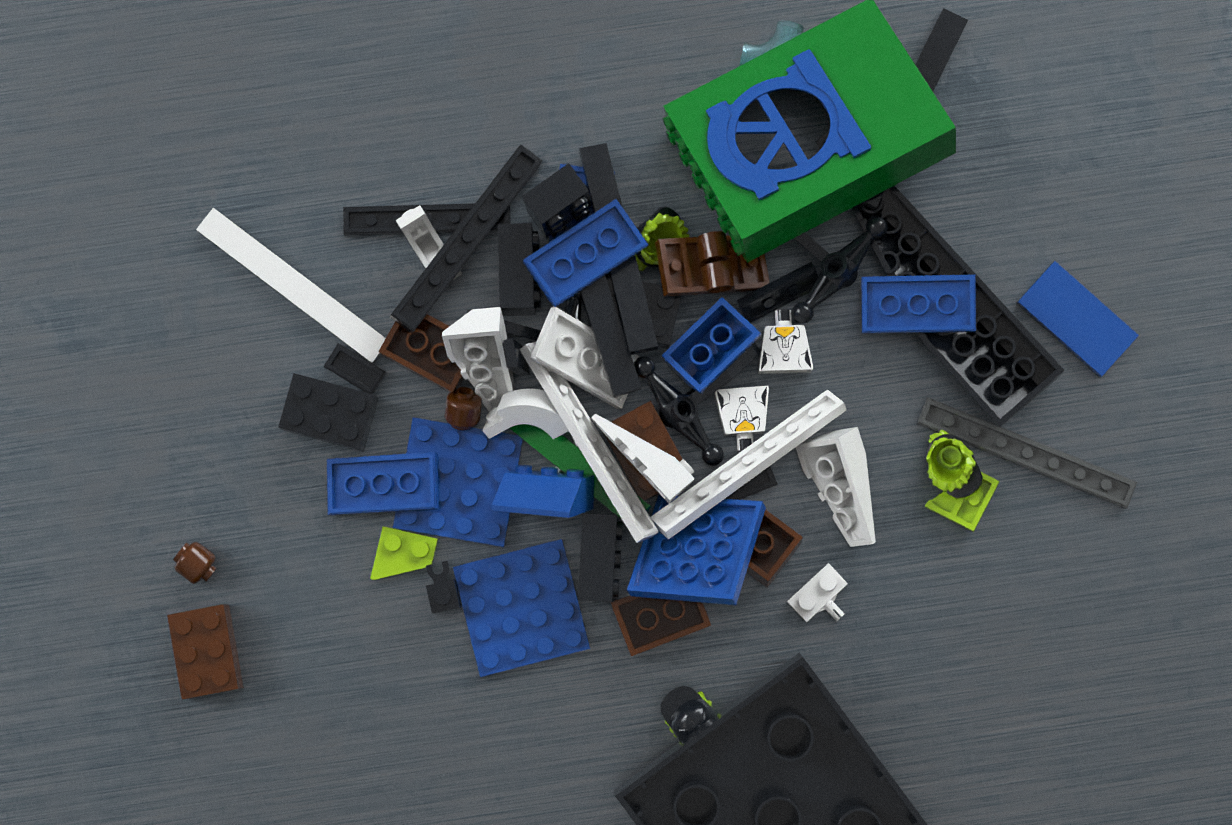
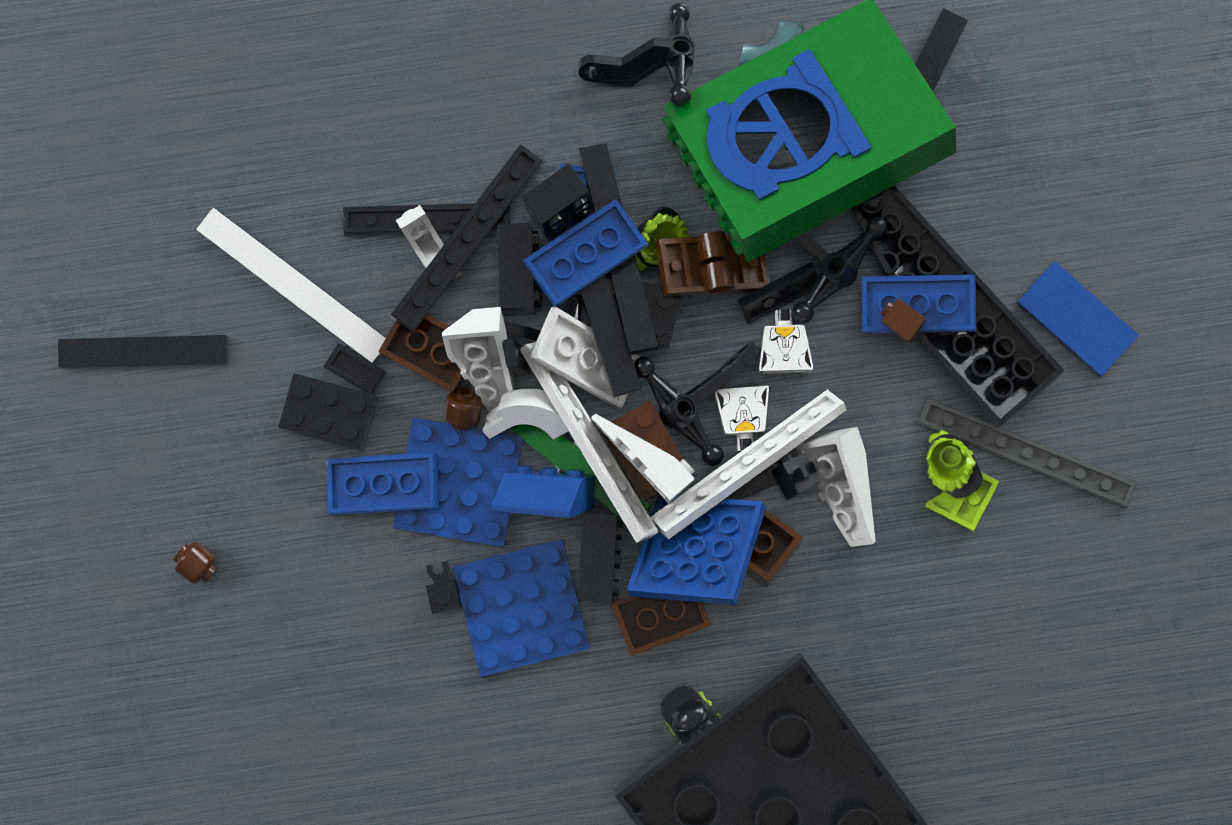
(142, 351): none -> black tile
(205, 651): reddish brown brick -> none
(402, 552): lime wing -> none
(674, 53): none -> black piece
(710, 345): blue slope -> none
(796, 474): none -> black brick
(819, 595): white plate -> none
(902, 320): none -> reddish brown brick

